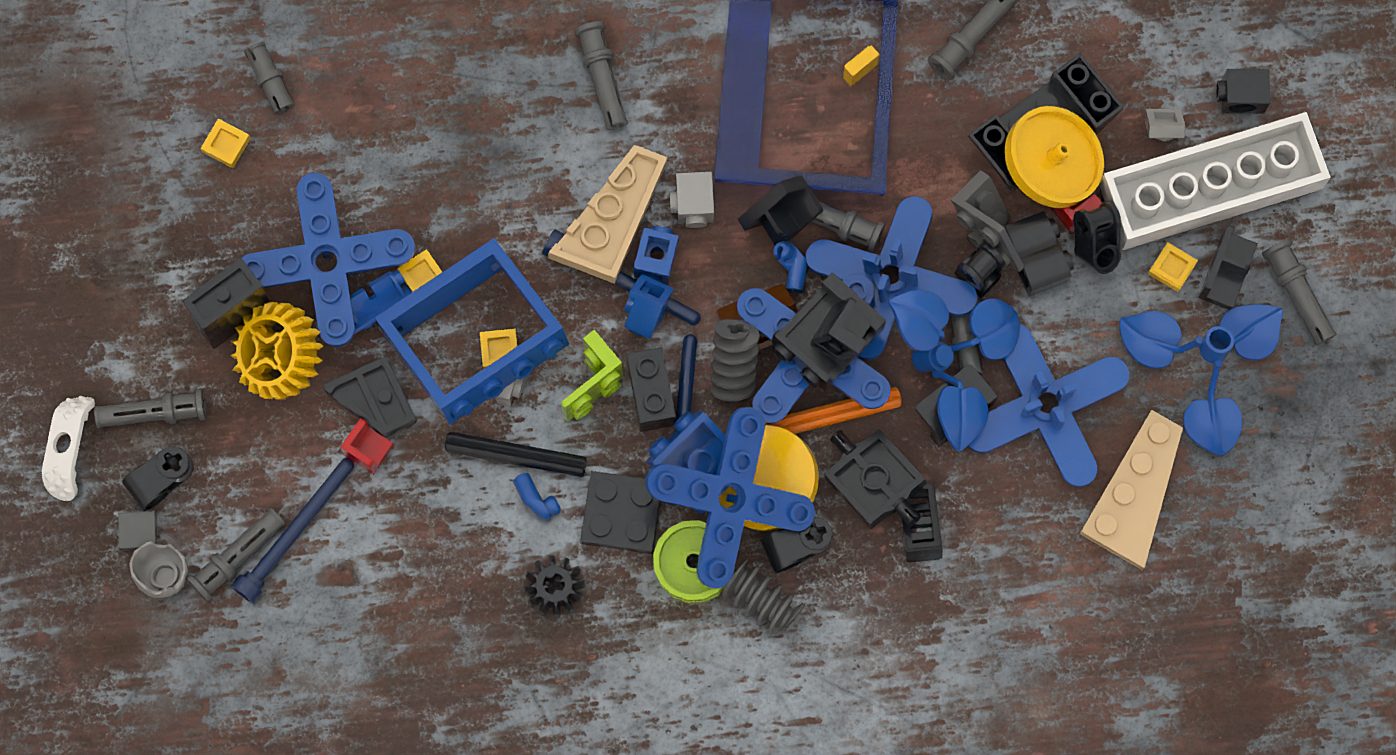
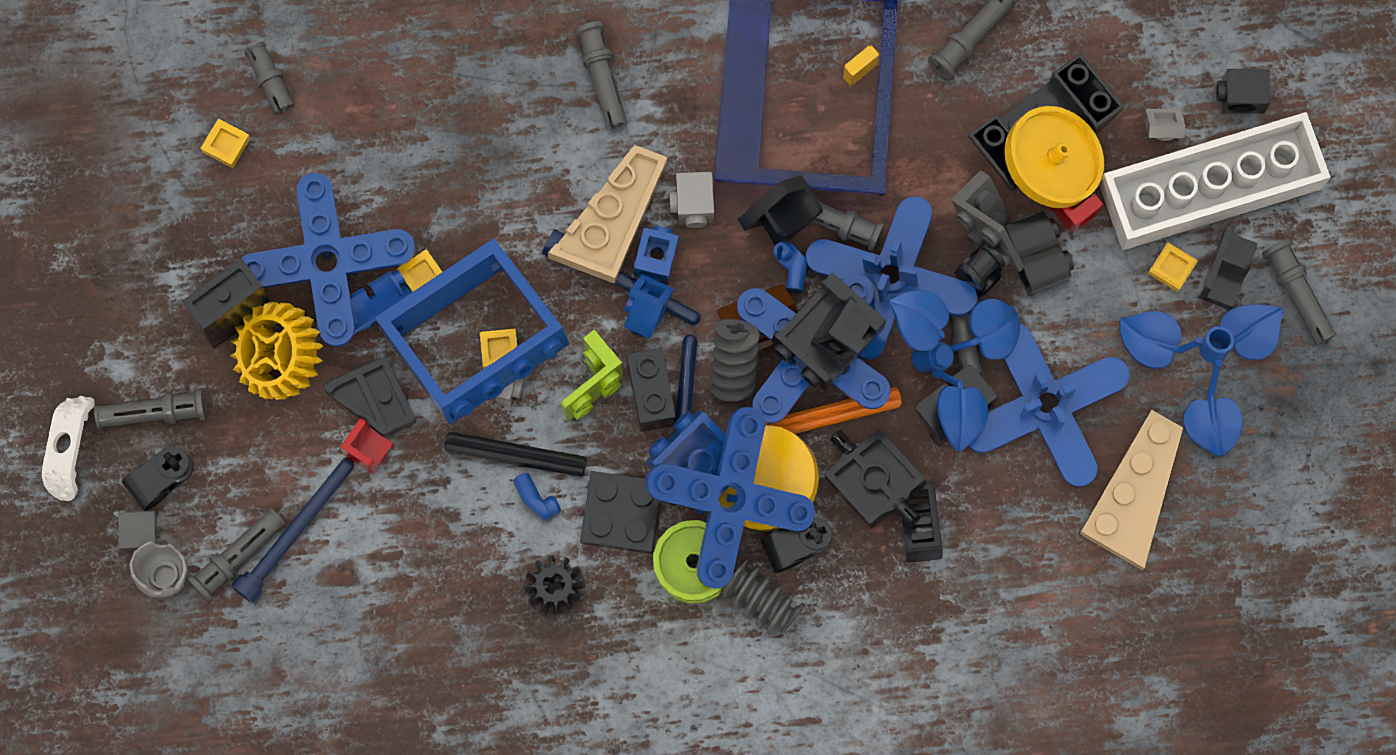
(1098, 239): black piece -> none

